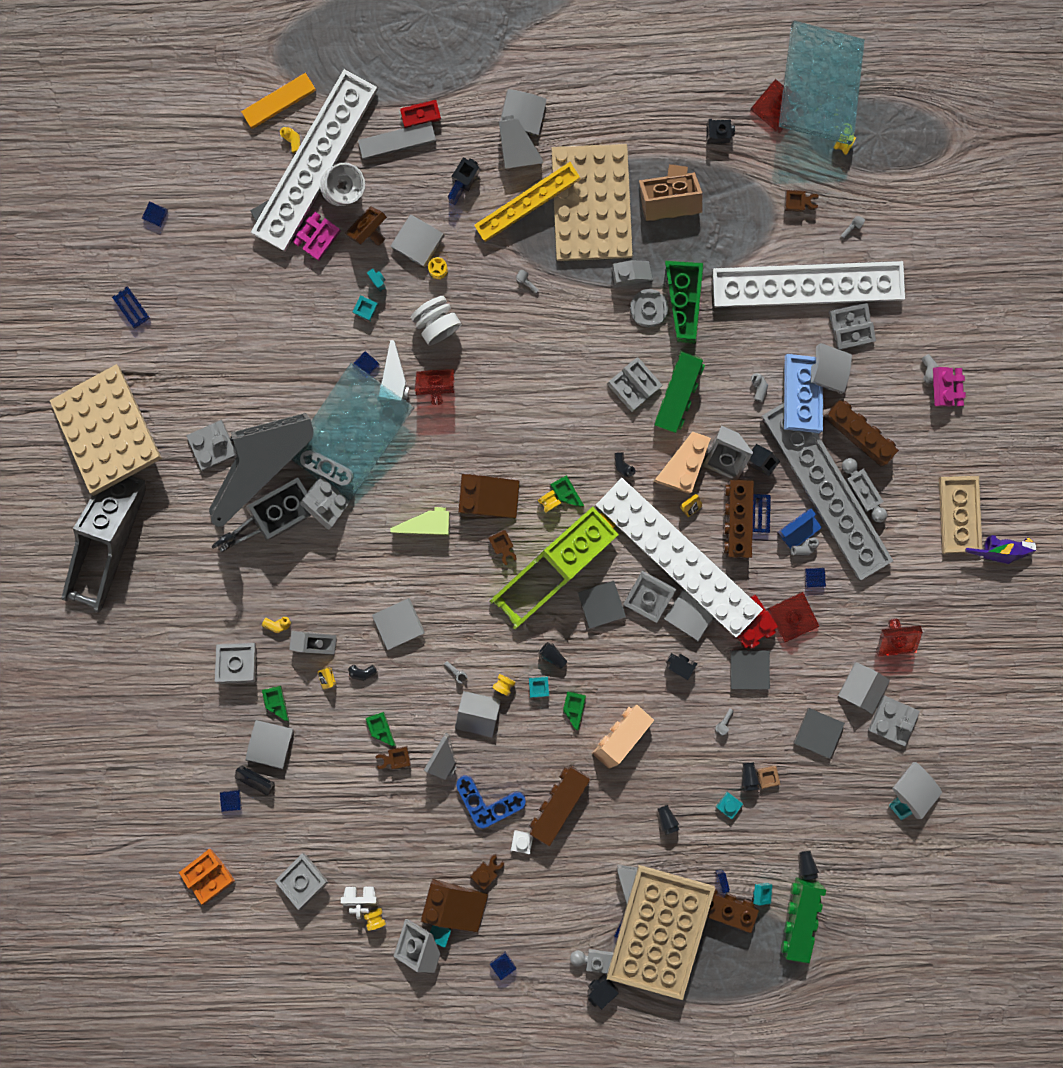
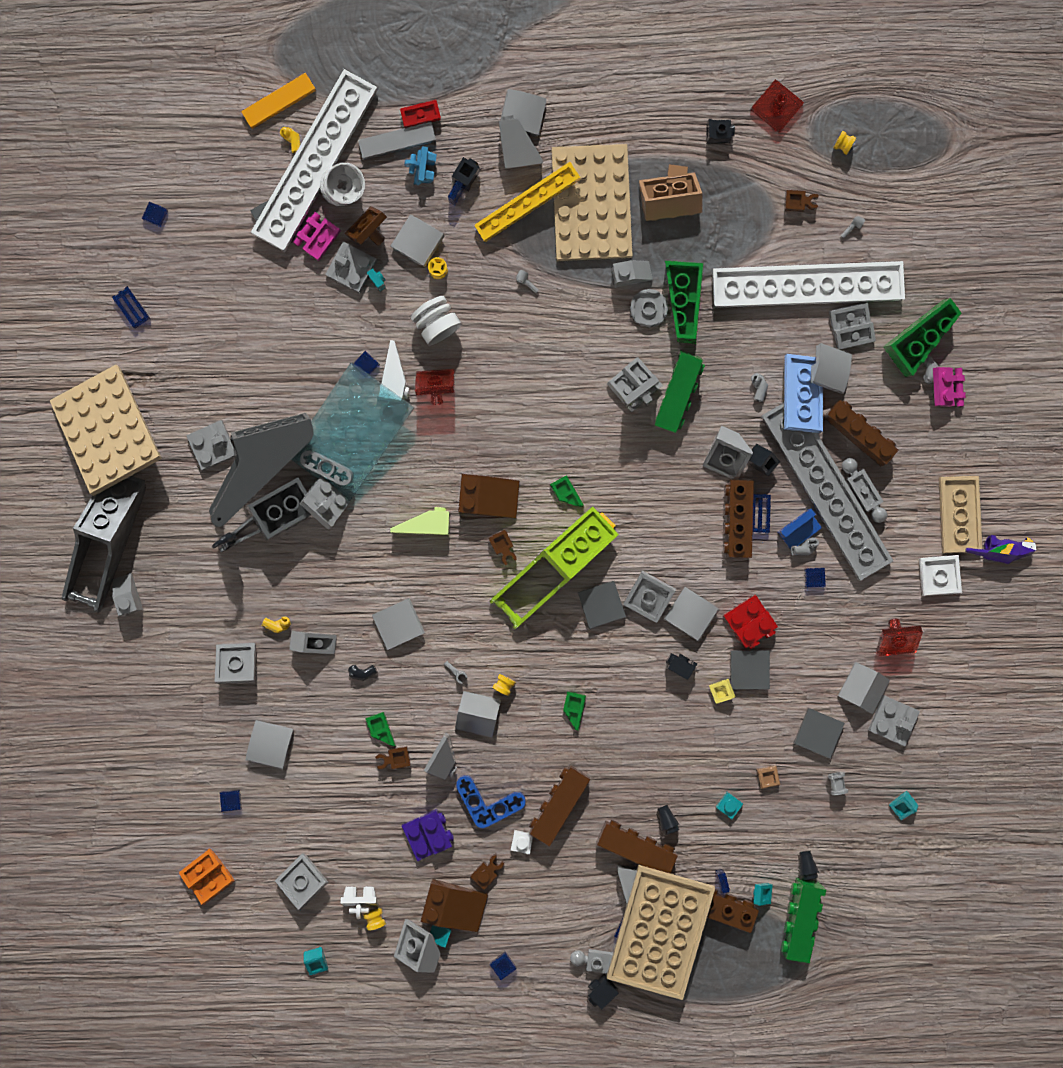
(126, 595): none -> light grey slope
(254, 780): black slope -> none
(275, 702): green tile -> none
(315, 961): none -> teal slope
(326, 678): yellow slope -> none
(351, 267): none -> light grey hinge
(365, 308): teal plate -> none
(423, 157): none -> dark azure hips
(428, 834): none -> dark purple plate
(538, 686): teal plate -> none
(549, 501): yellow wheel -> none
(552, 655): black cone -> none
(622, 467): black arm -> none
(623, 736): light nougat wedge -> none
(636, 848): none -> reddish brown brick
(643, 392): none -> light grey hinge
(679, 557): white plate -> none
(685, 464): light nougat wedge -> none
(691, 505): slope -> none
(721, 728): light grey hand -> none
(722, 691): none -> light yellow tile
(750, 779): black cone -> none
(793, 617): clear red tile -> none
(821, 83): clear light blue plate -> none
(837, 783): none -> light grey bush
(917, 341): none -> green wedge
(917, 790): light grey slope -> none
(940, 575): none -> white tile

